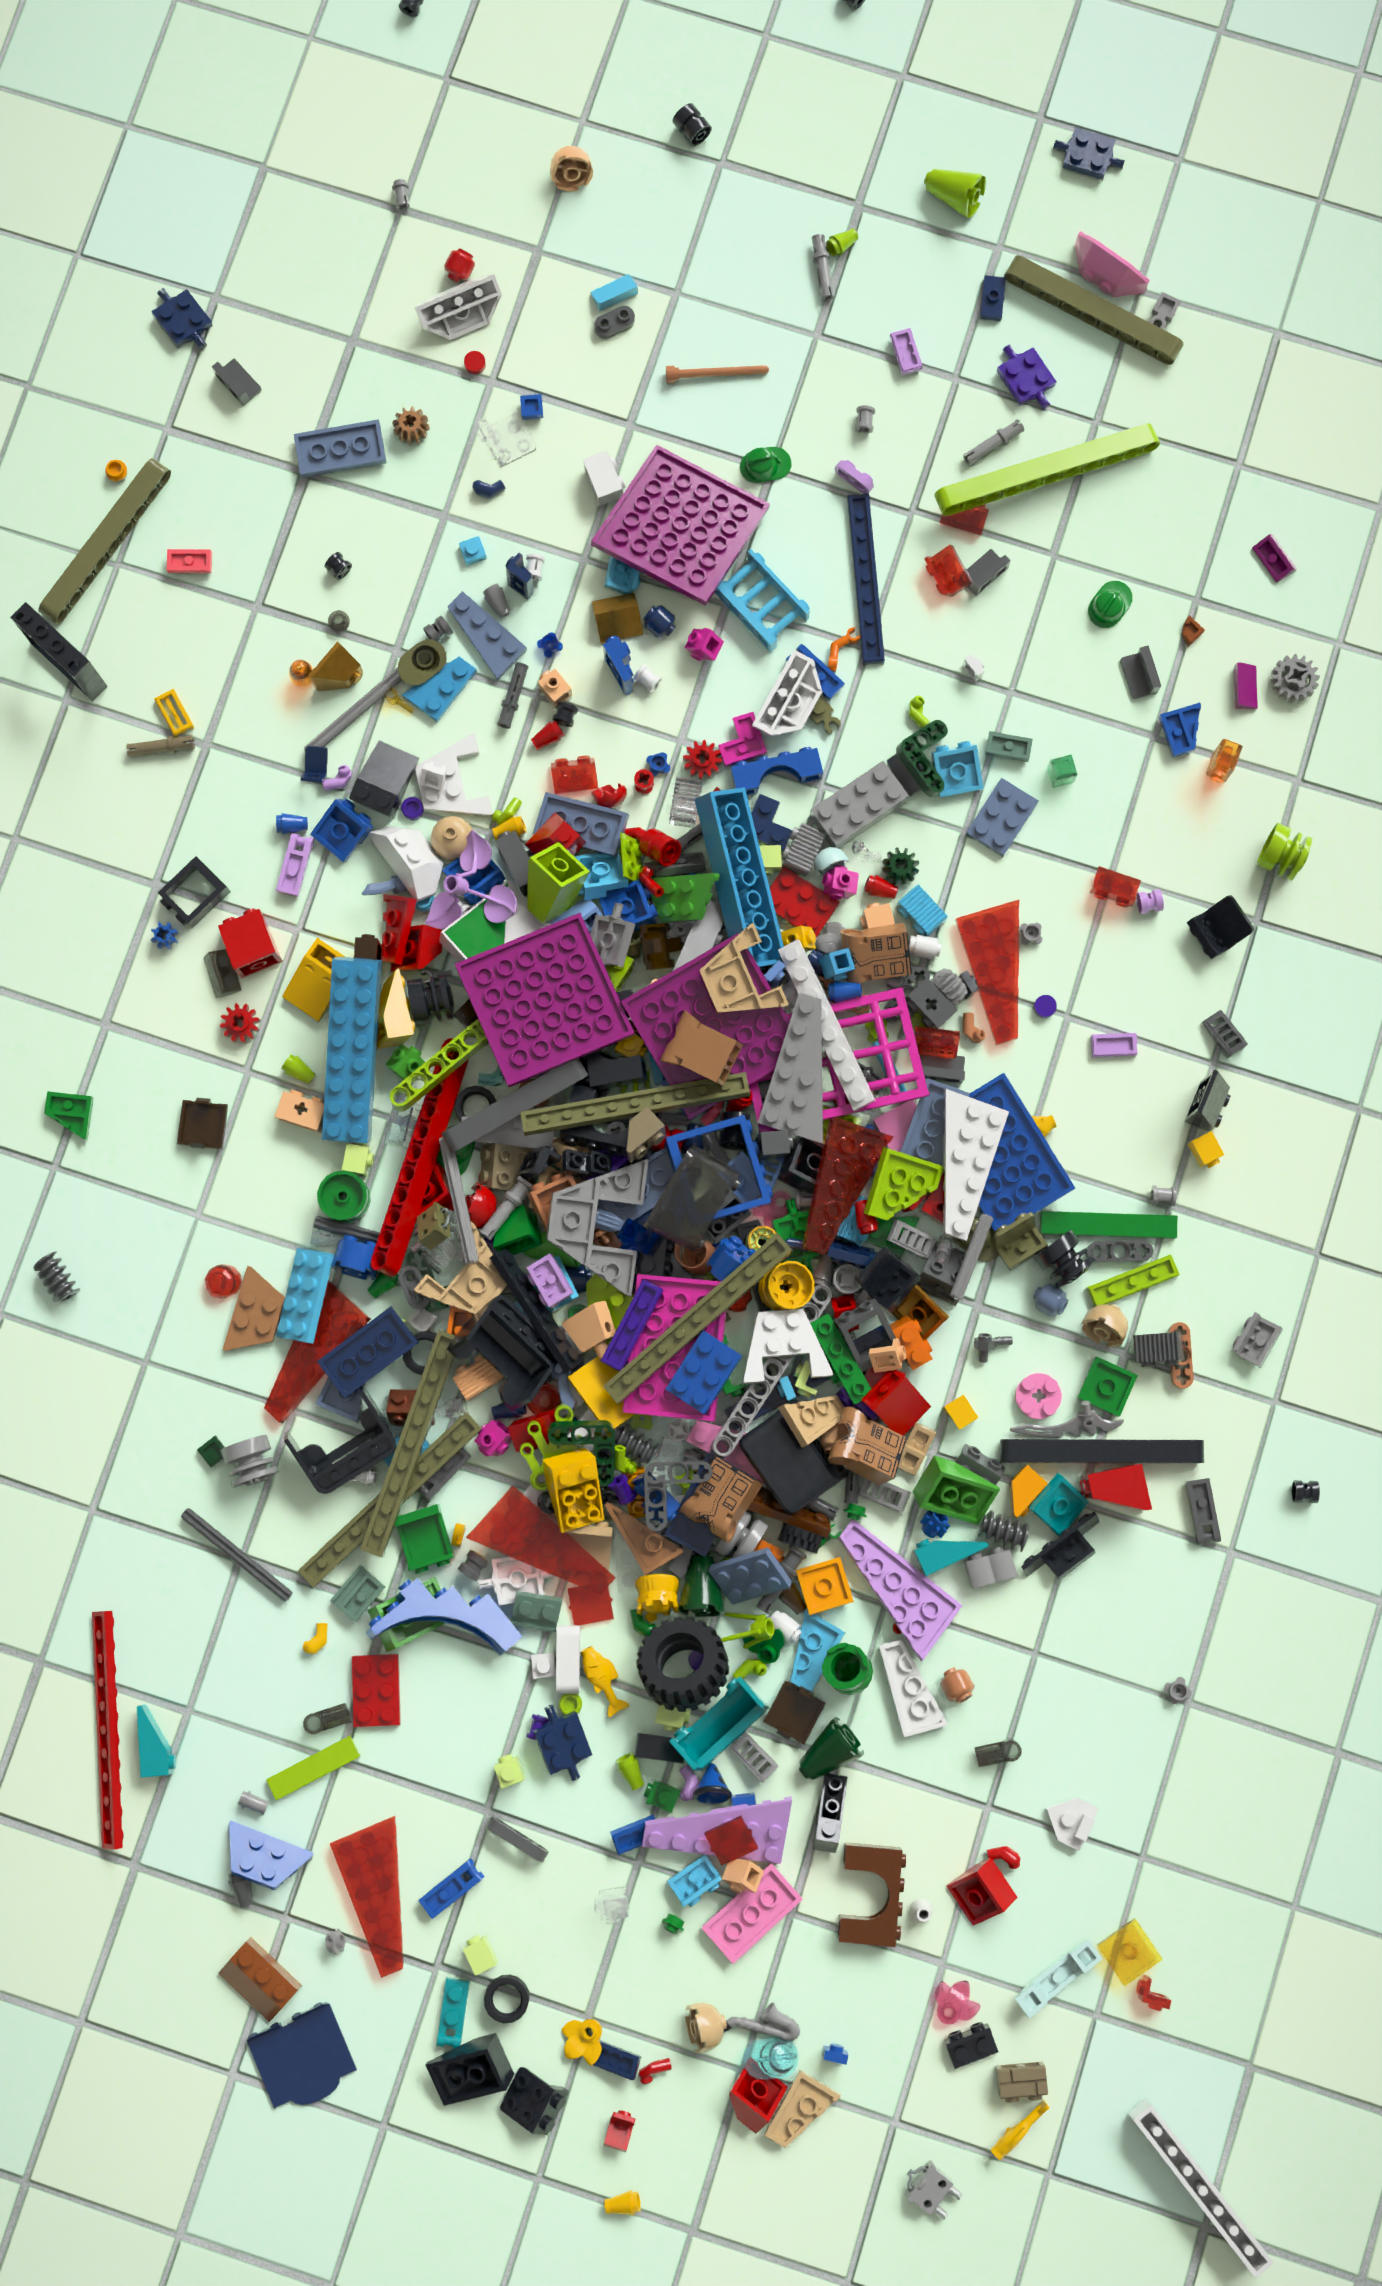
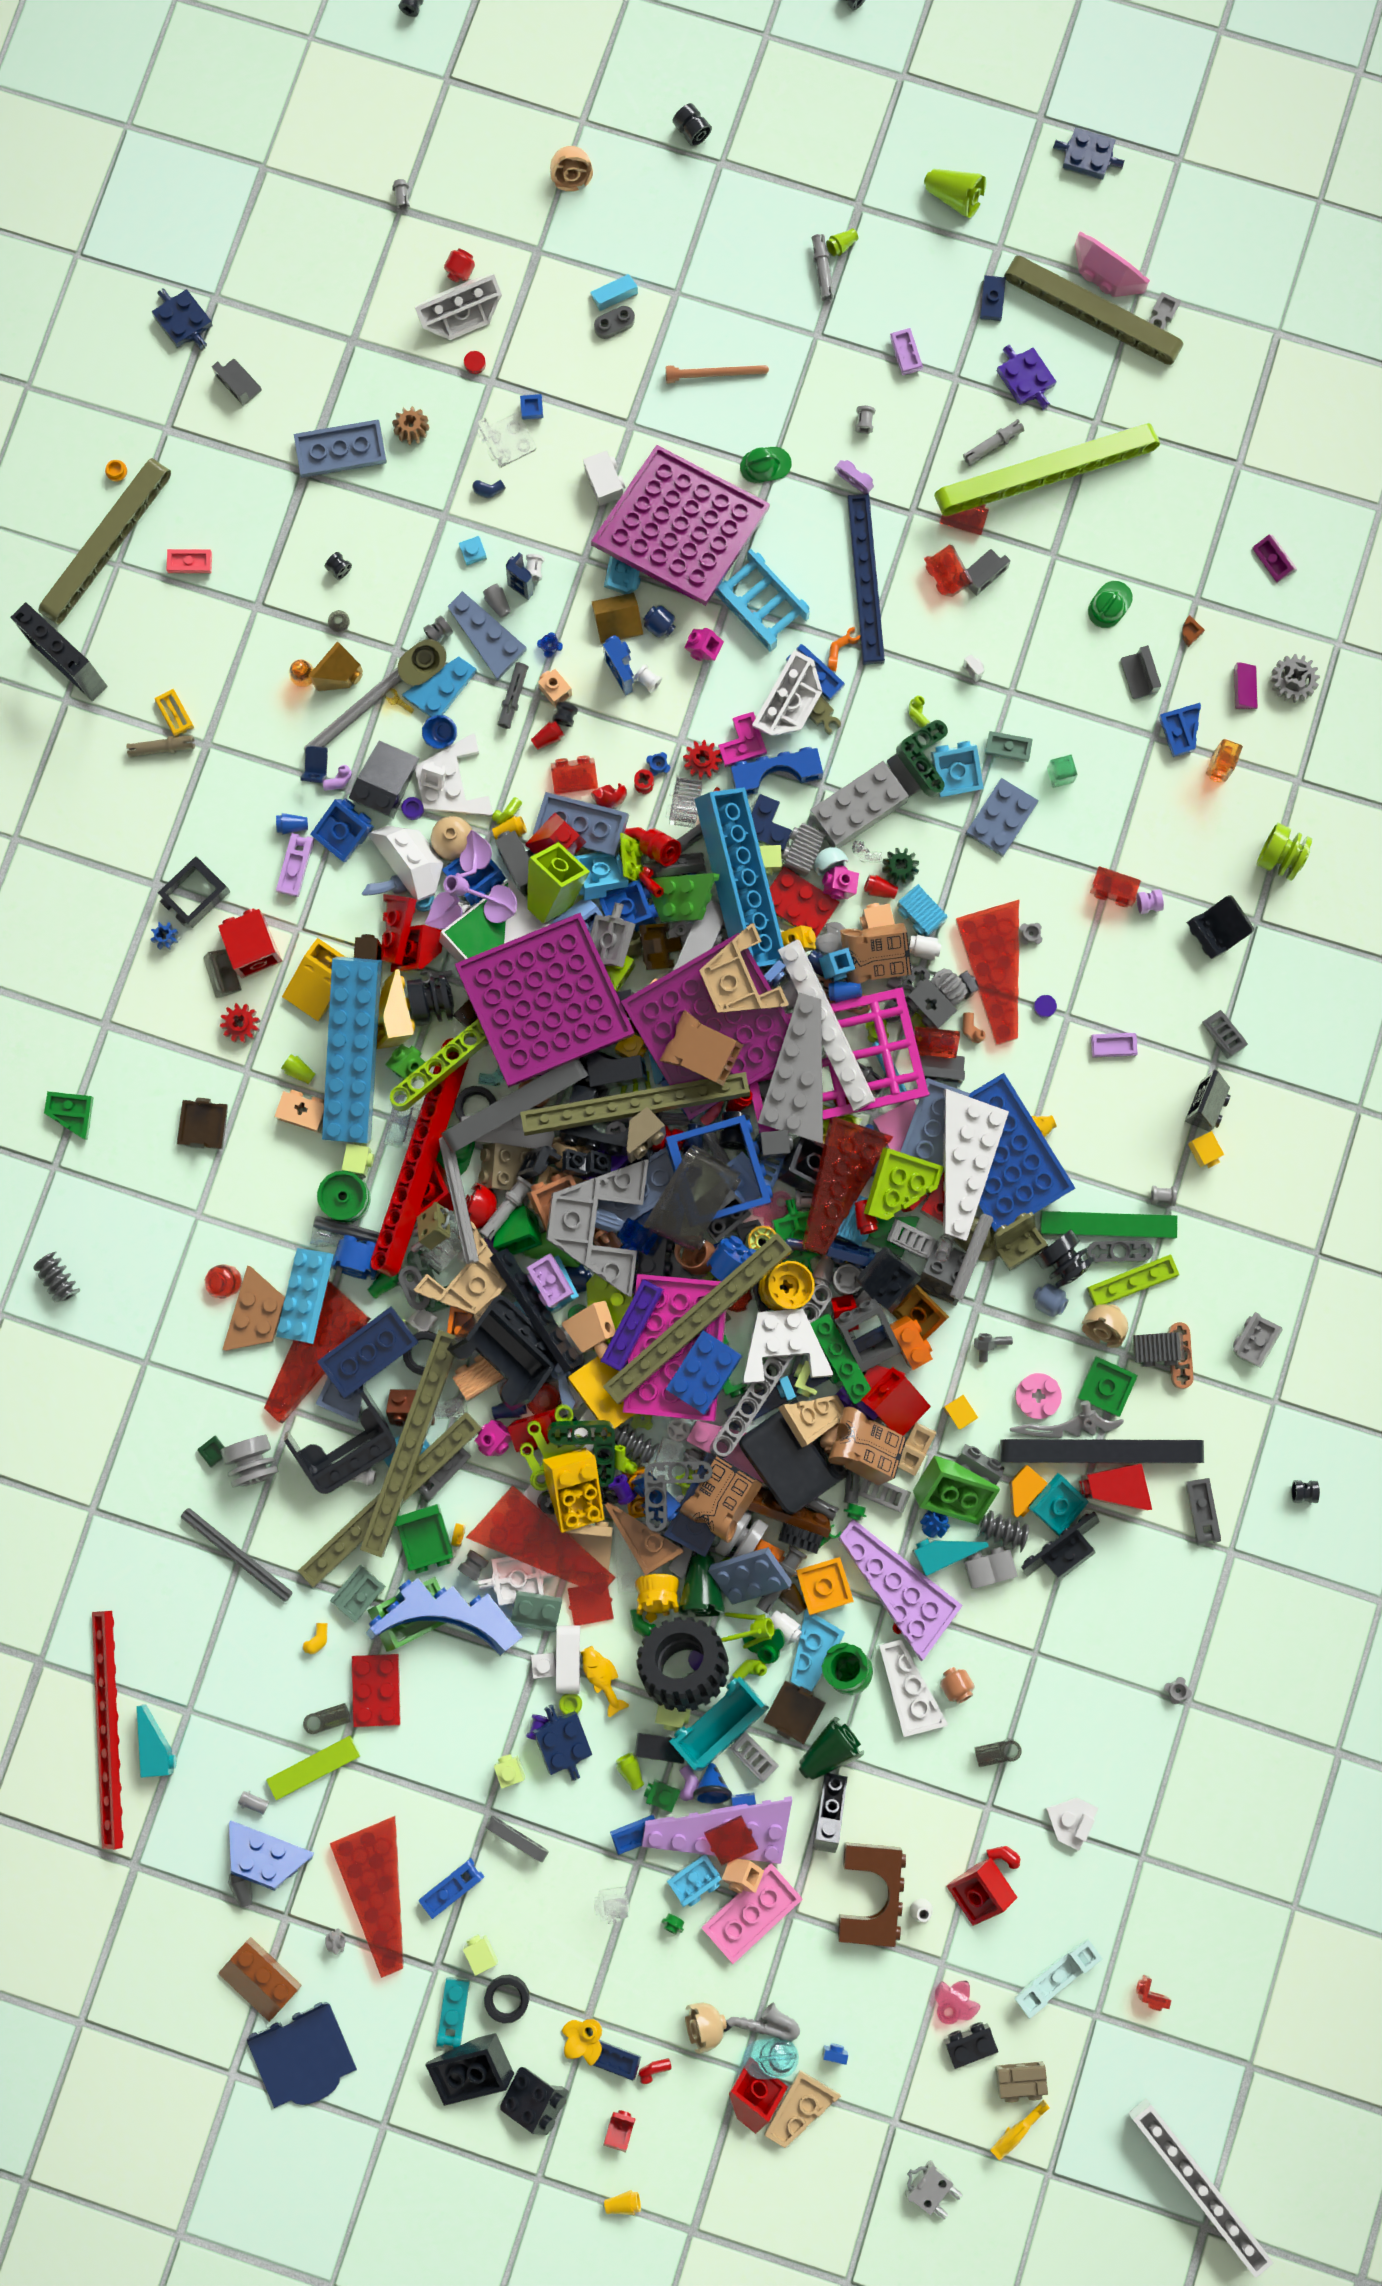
(439, 731): none -> blue hair
(888, 1357): light nougat bracket -> none
(1129, 1952): clear yellow plate -> none

